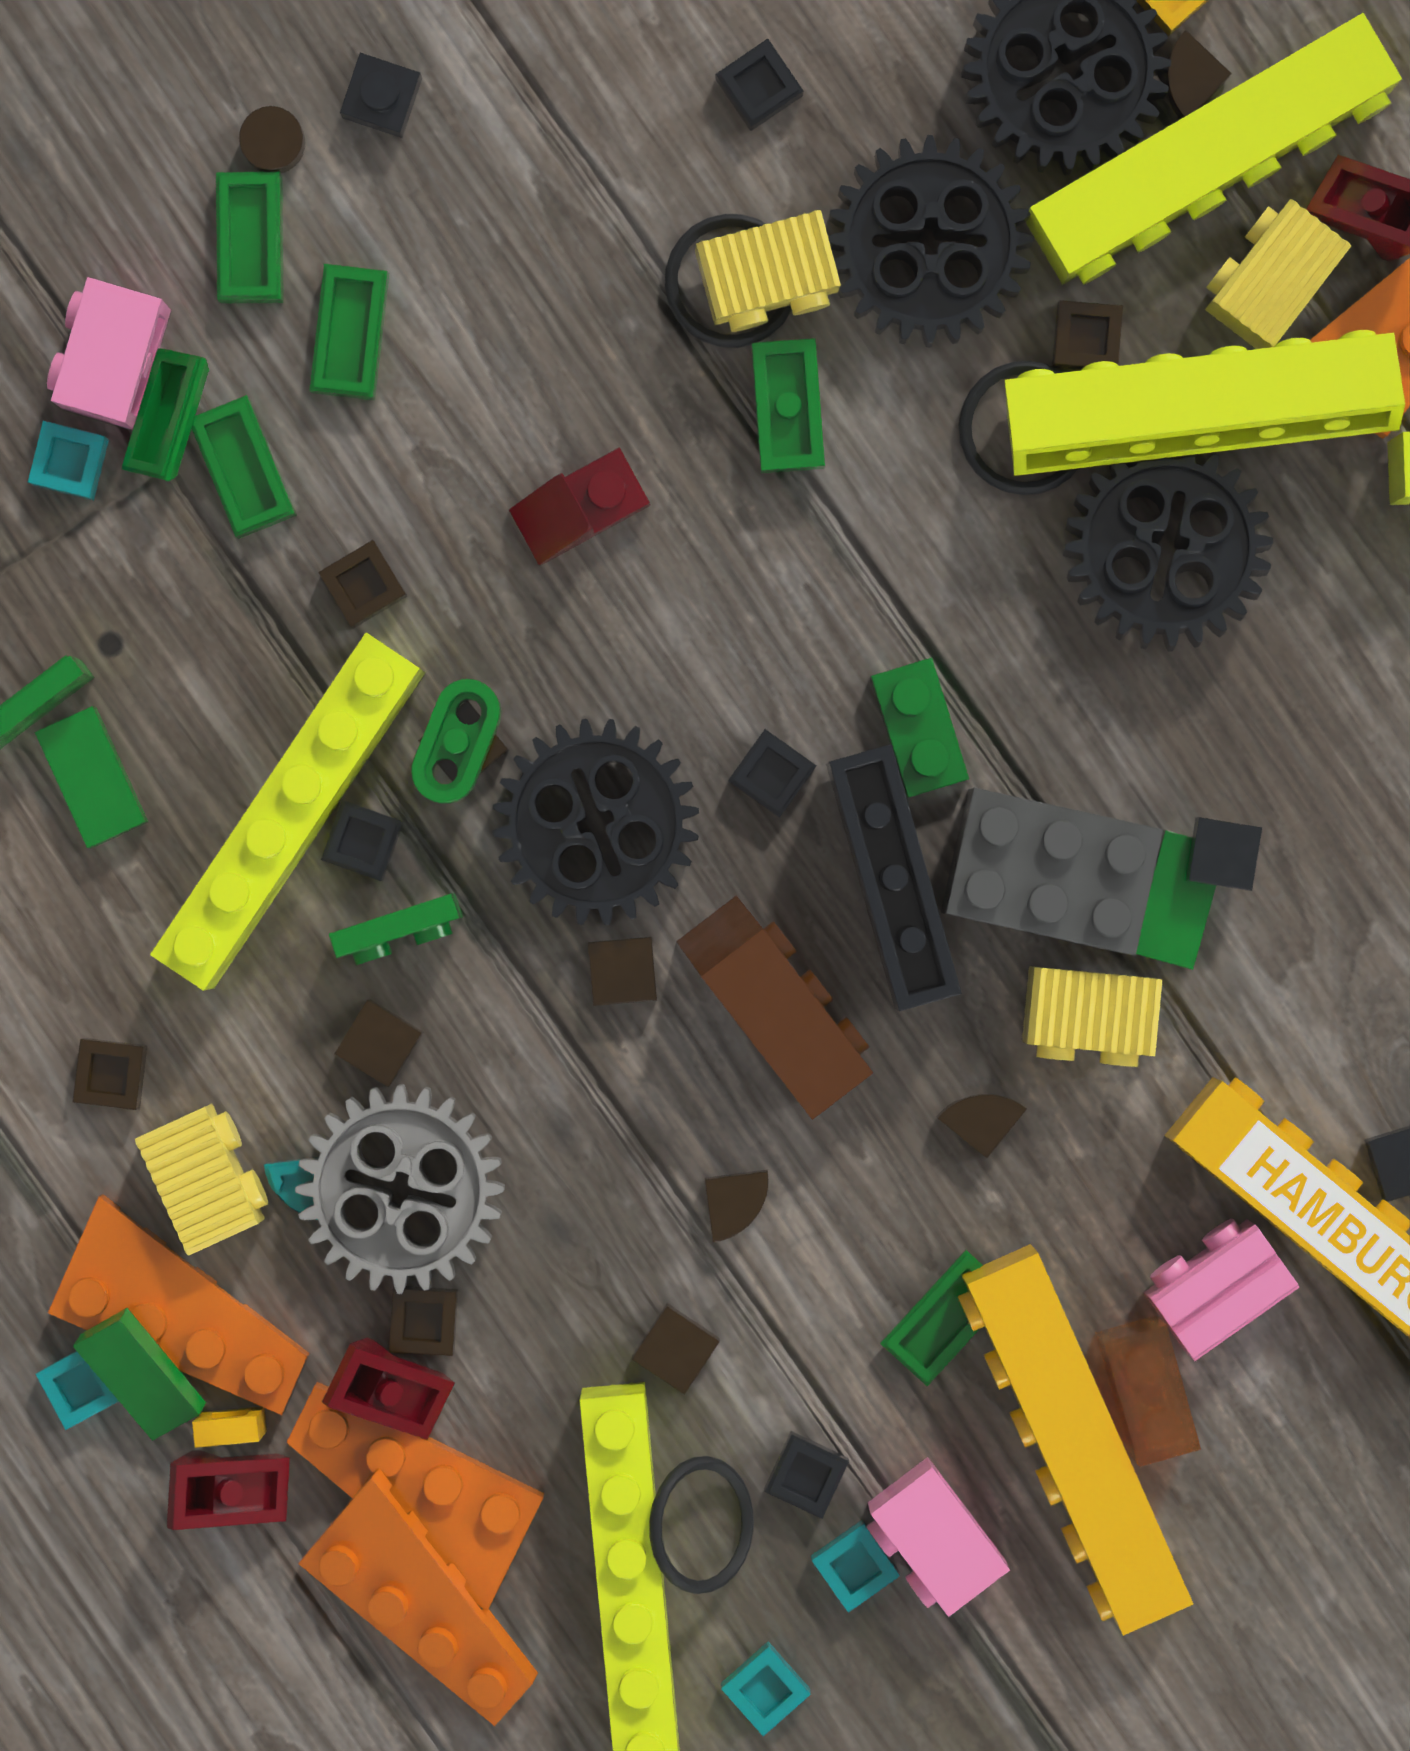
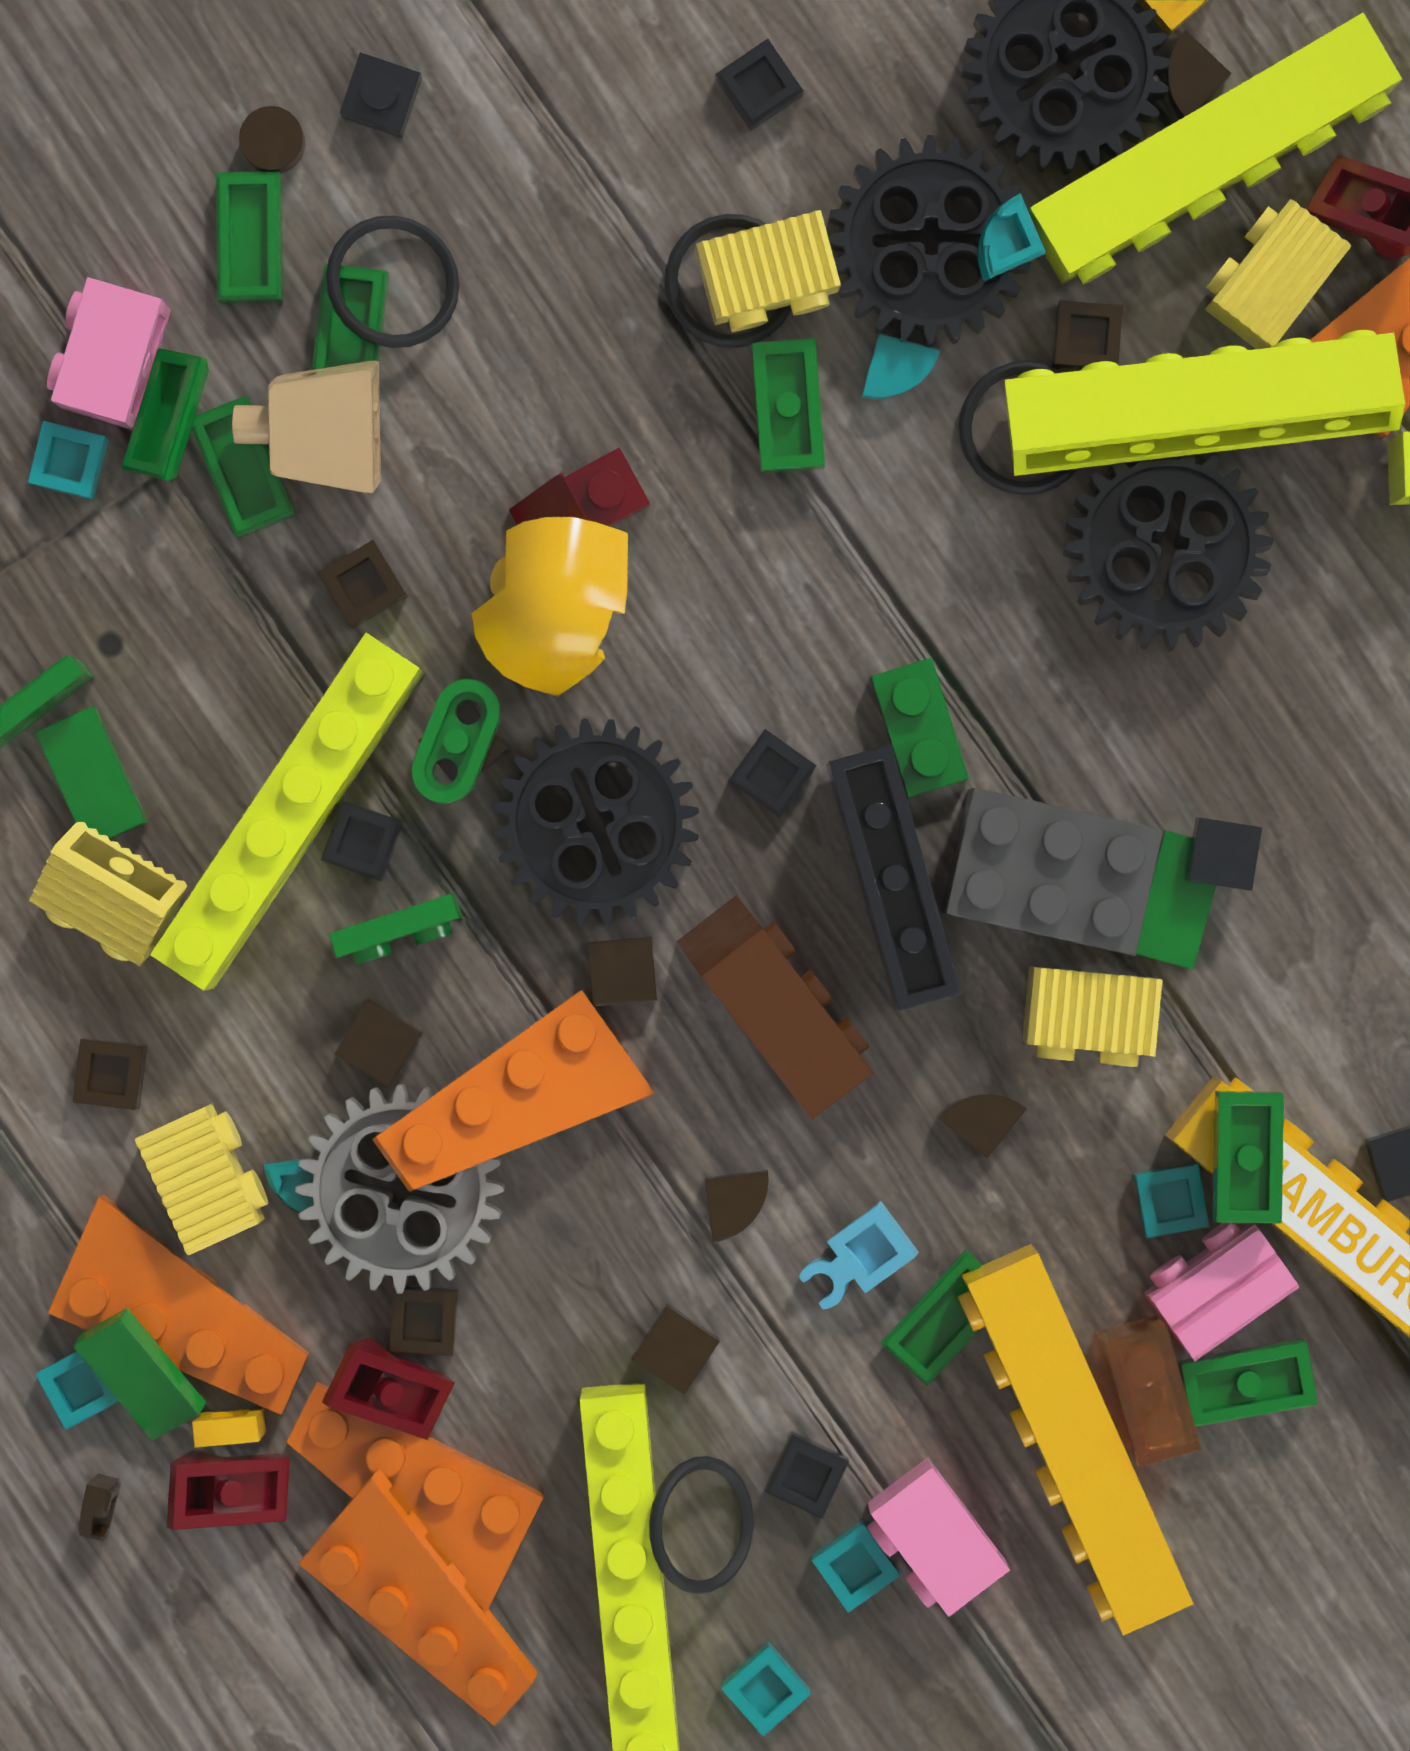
(98, 1507): none -> dark brown tile
(107, 894): none -> light yellow brick
(320, 426): none -> tan torso
(358, 327): none -> black tyre
(528, 1089): none -> orange wing
(553, 601): none -> yellow brick
(865, 1251): none -> medium azure plate
(897, 367): none -> teal tile
(1008, 239): none -> teal tile
(1171, 1200): none -> teal tile
(1248, 1157): none -> green plate
(1249, 1382): none -> green plate

